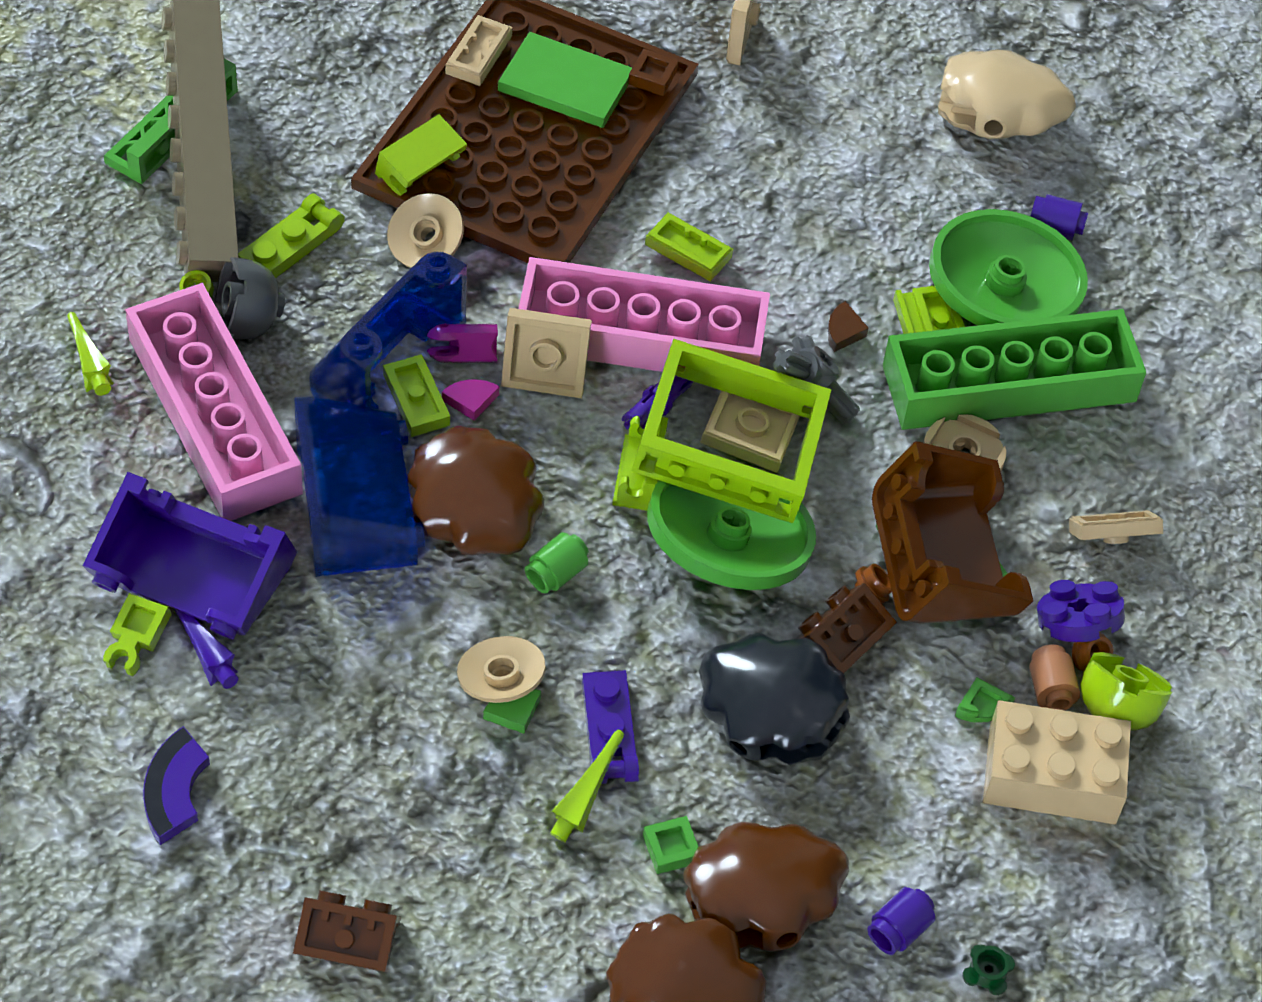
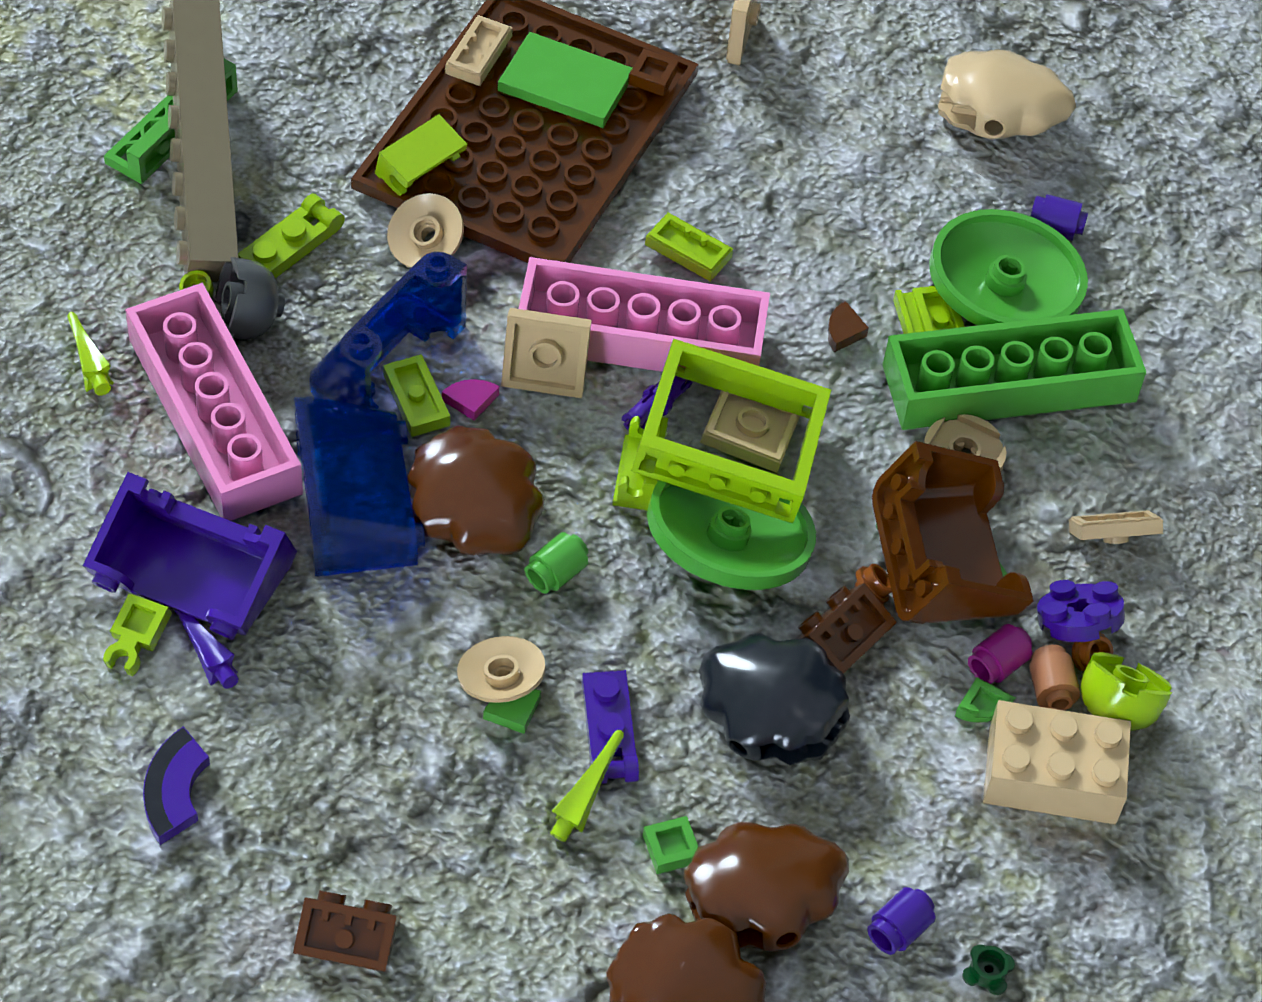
(466, 343): magenta piece -> none
(817, 367): dark grey bush -> none
(1000, 654): none -> magenta brick

